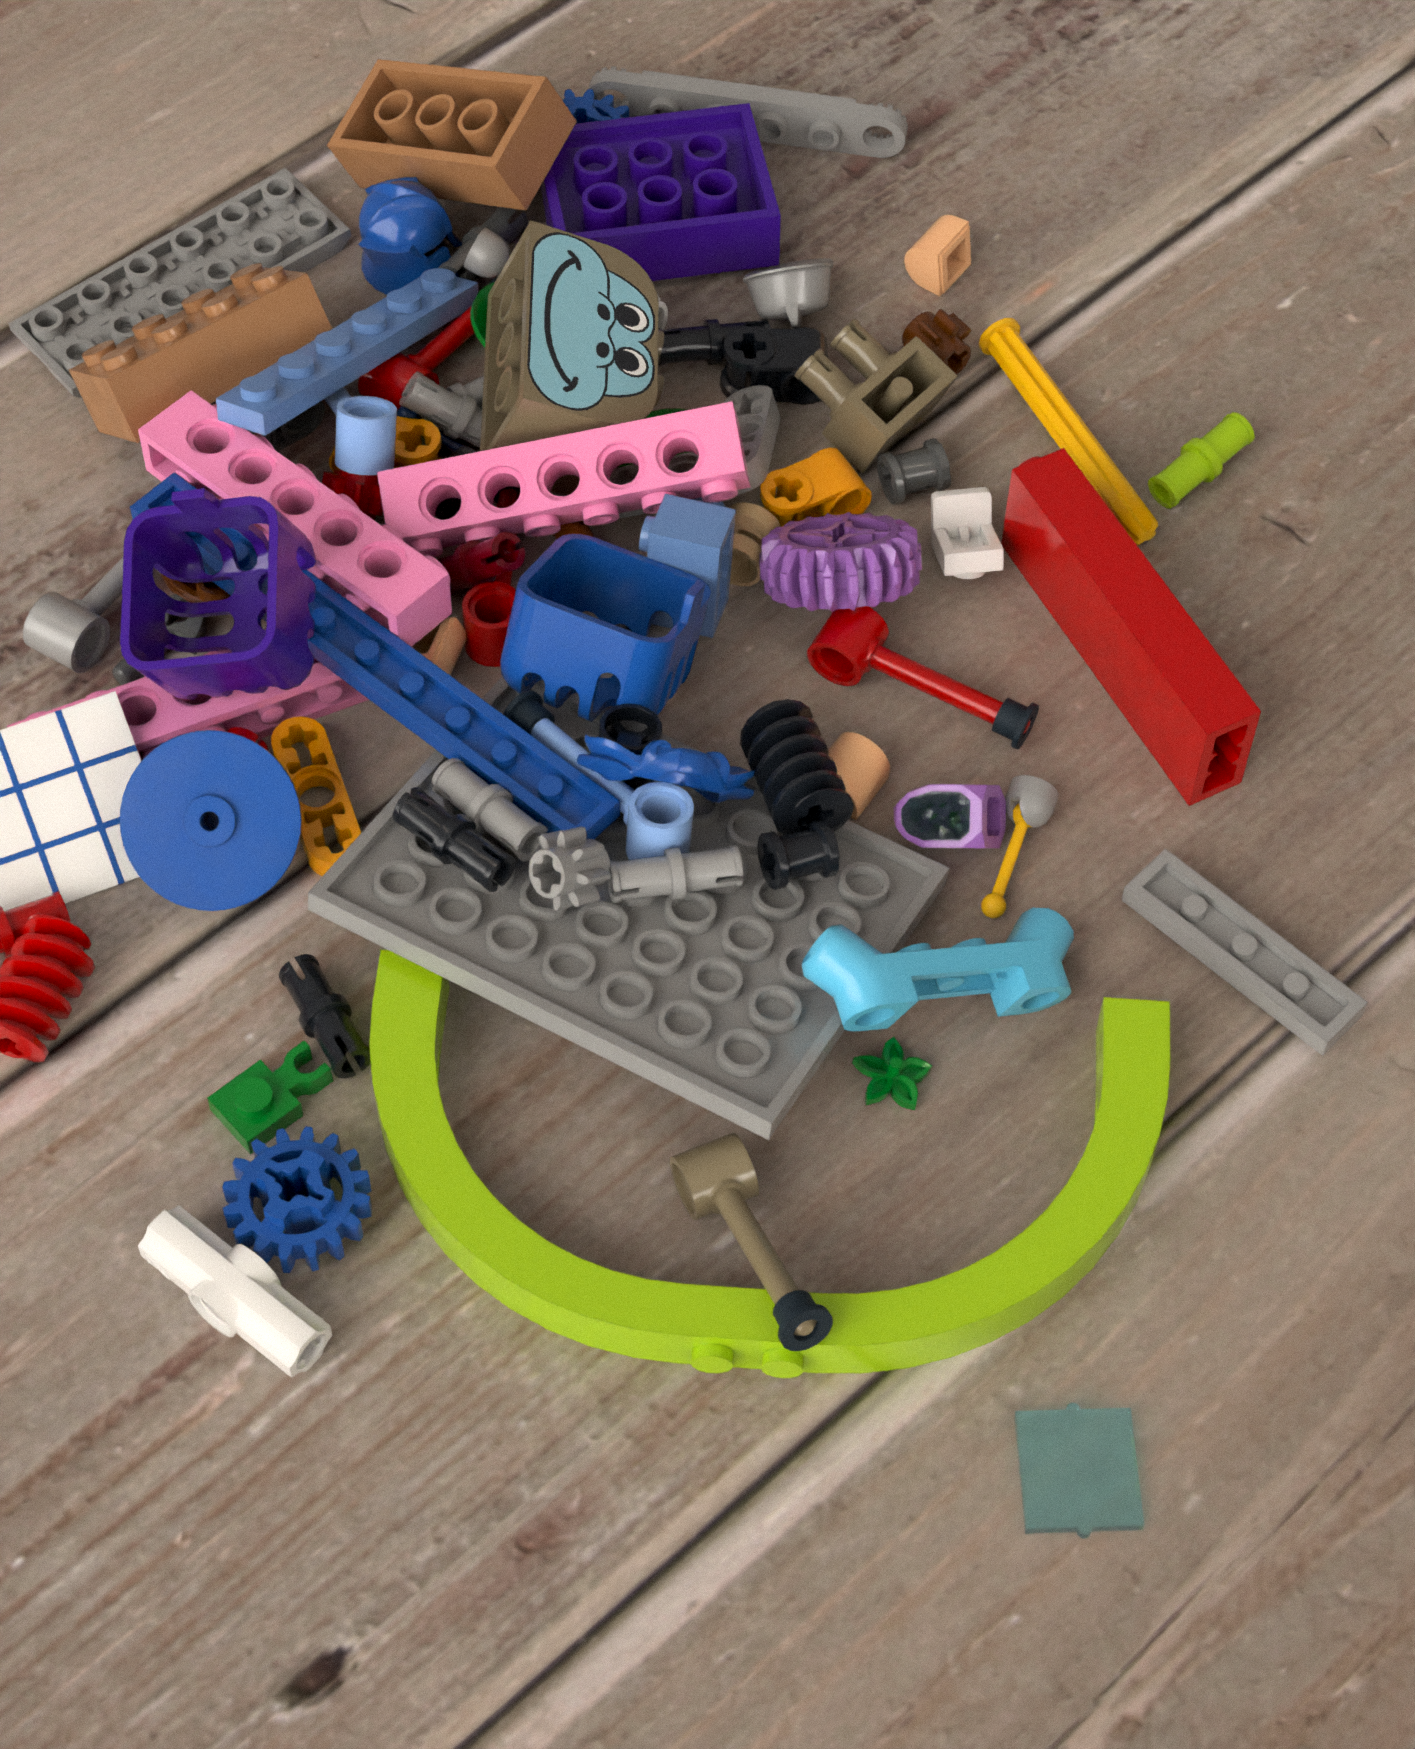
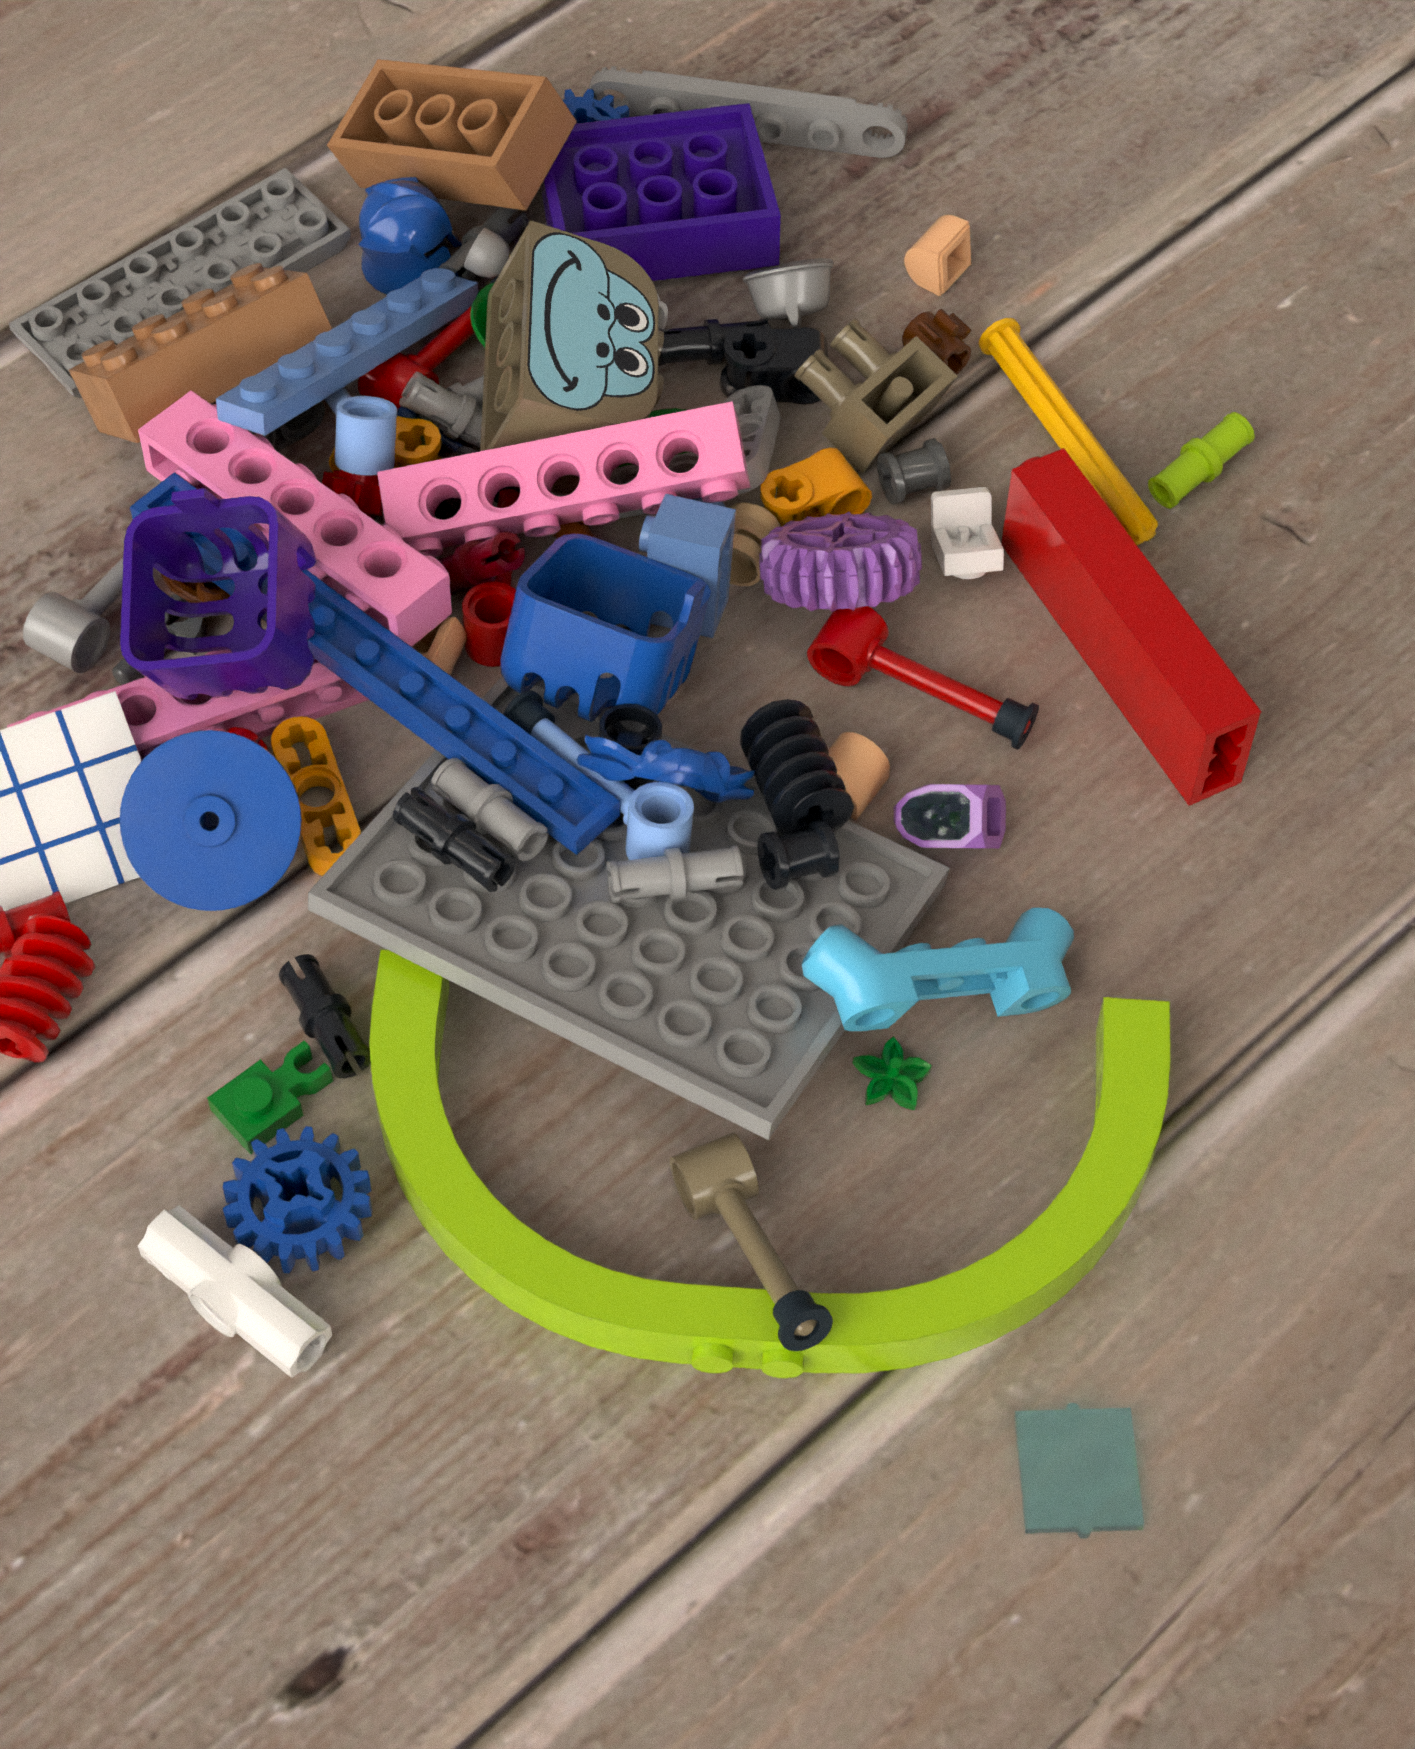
(569, 868): light grey gear -> none
(1028, 804): hinge -> none
(1244, 951): light grey plate -> none

